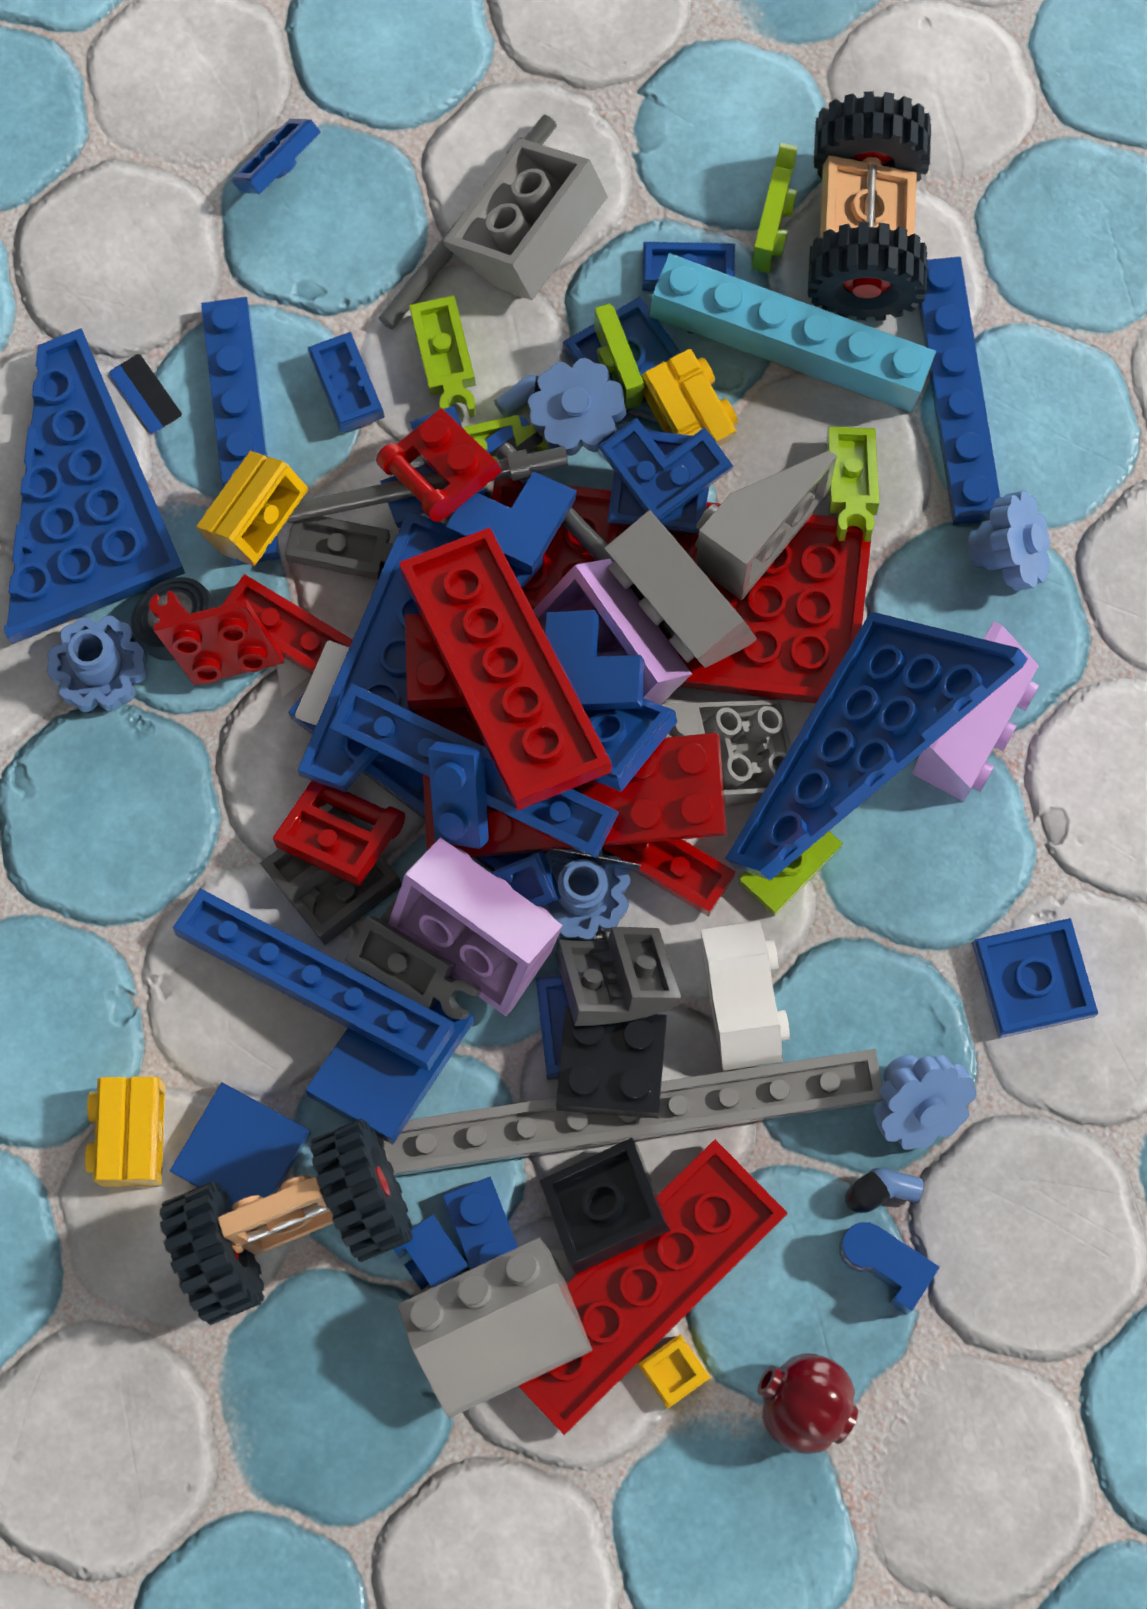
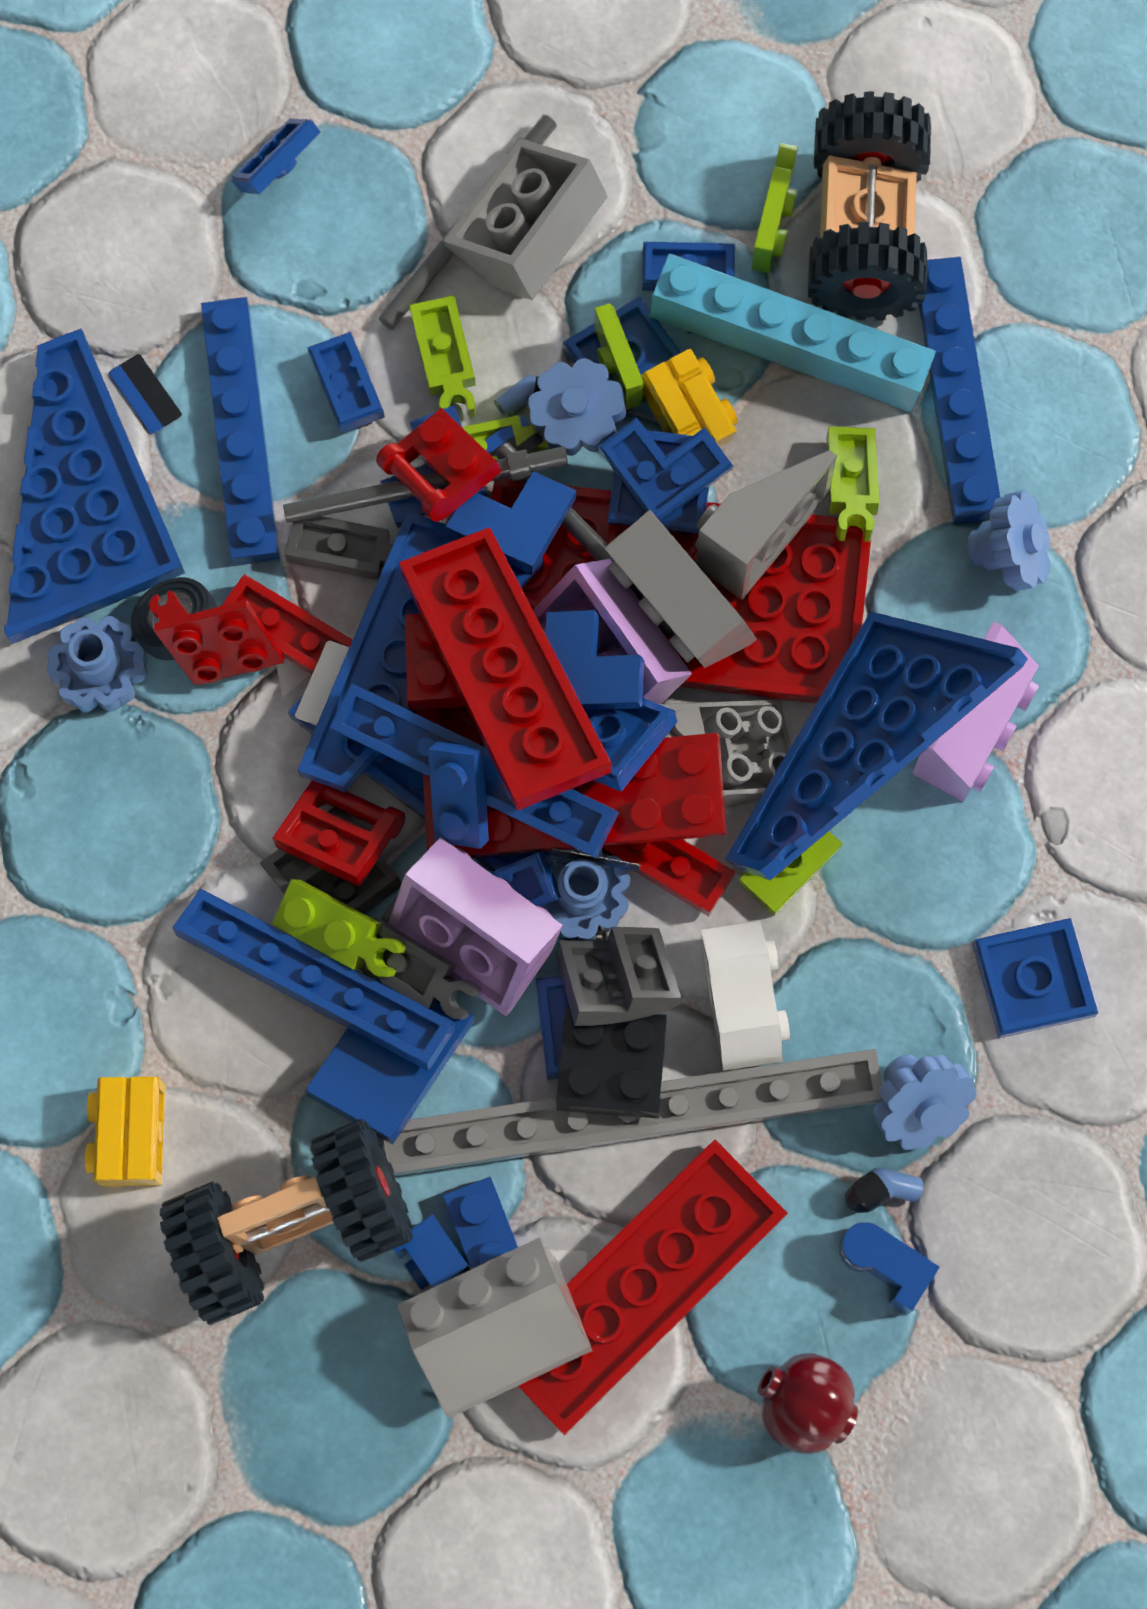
(240, 1146): blue tile -> none
(252, 508): yellow brick -> none
(334, 928): none -> lime plate
(604, 1205): black plate -> none
(674, 1371): yellow tile -> none

